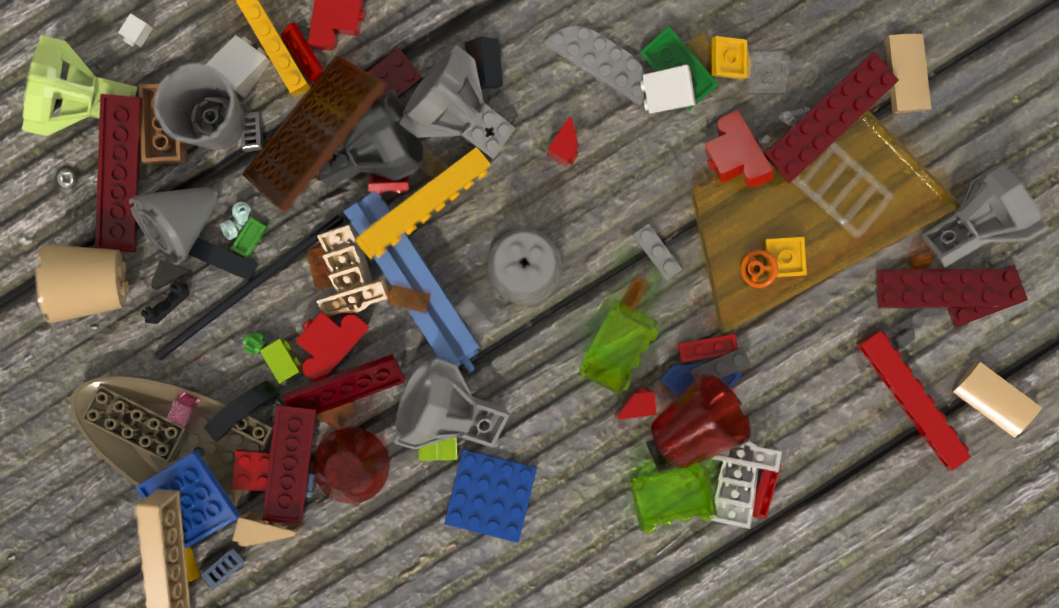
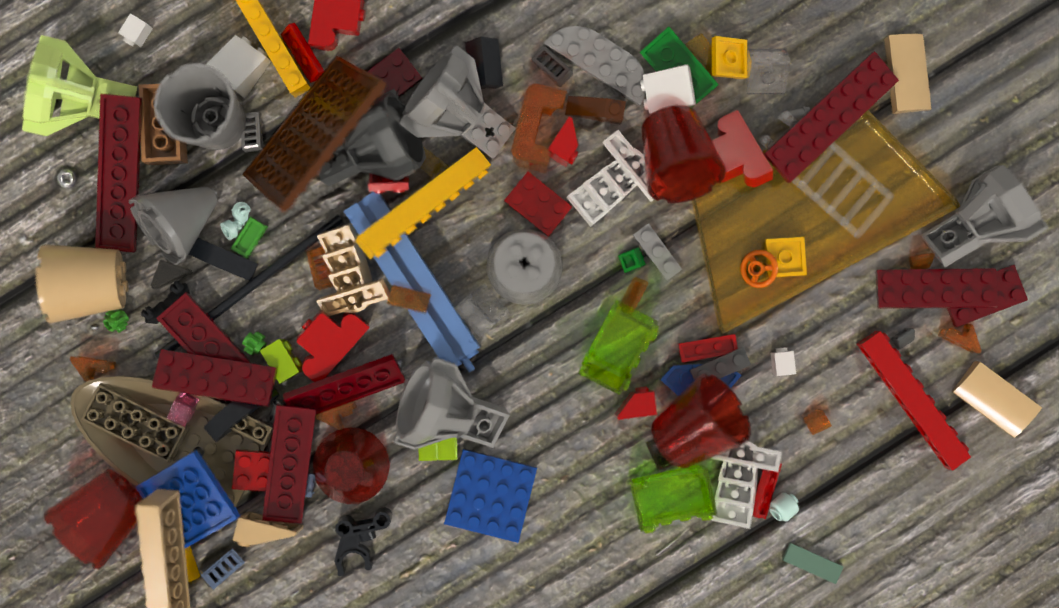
(88, 366): none -> clear orange slope
(96, 518): none -> clear red cone
(116, 320): none -> bright green gear
(198, 332): none -> dark red plate
(214, 378): none -> dark red plate
(358, 532): none -> black piece
(537, 101): none -> clear orange windscreen
(538, 204): none -> red plate
(561, 75): none -> dark grey slope
(596, 109): none -> reddish brown slope
(612, 182): none -> white slope
(632, 259): none -> green slope
(679, 155): none -> clear red cone
(783, 362): none -> white brick
(784, 506): none -> light aqua head
(812, 563): none -> sand green tile
(817, 421): none -> clear orange slope
(965, 339): none -> clear orange slope

